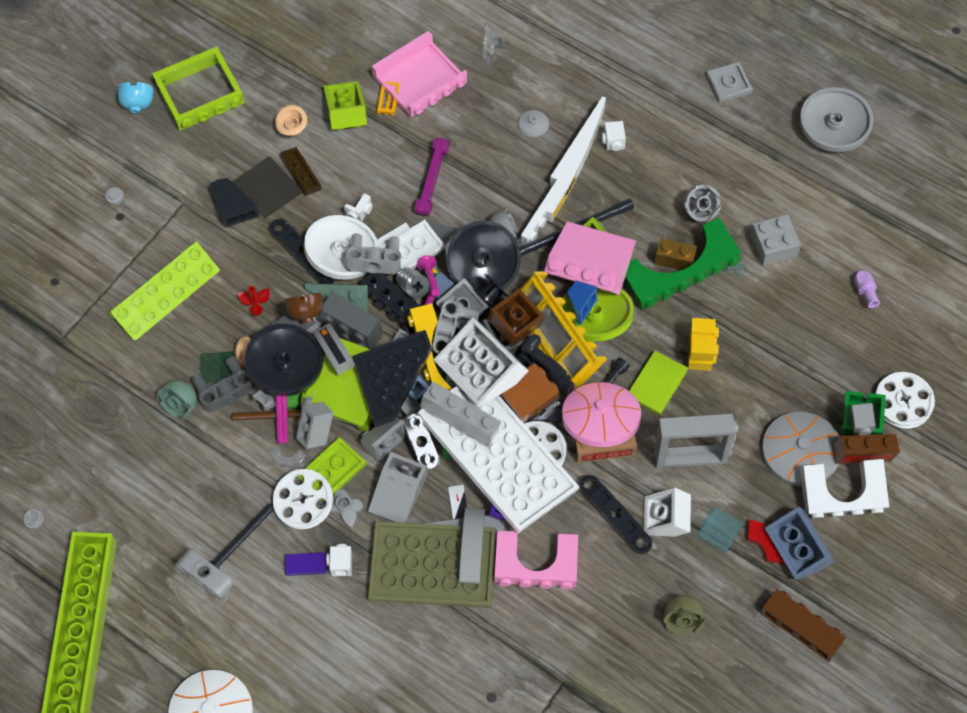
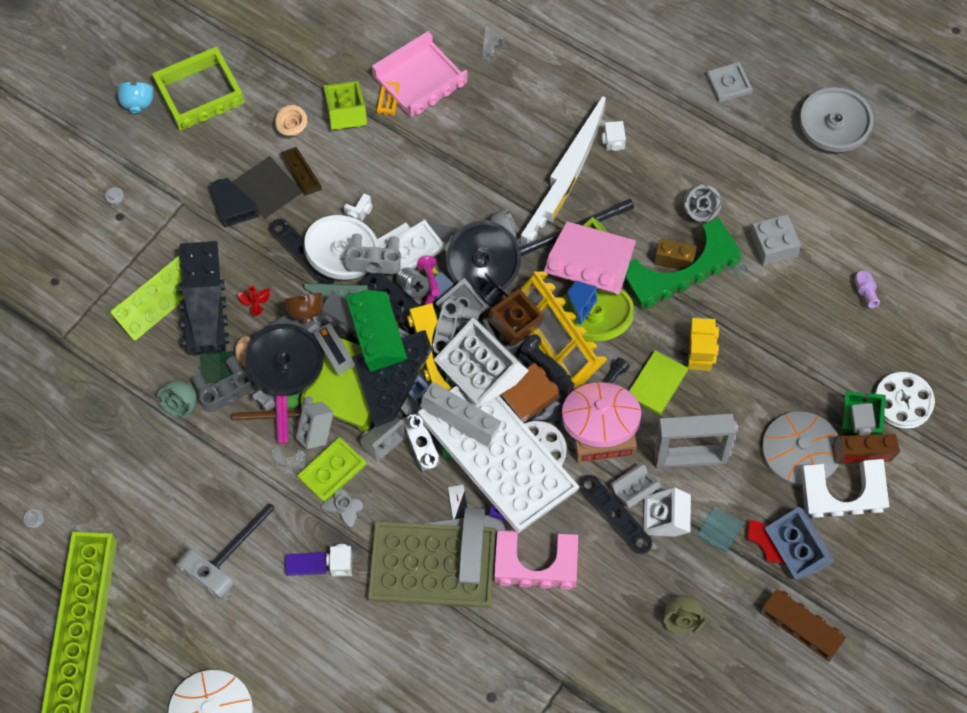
(202, 299): none -> black wedge
(298, 507): white wedge -> none
(376, 329): none -> green slope
(398, 488): light grey slope -> none
(424, 205): magenta piece -> none
(533, 123): light grey piece -> none
(634, 486): none -> light grey bracket

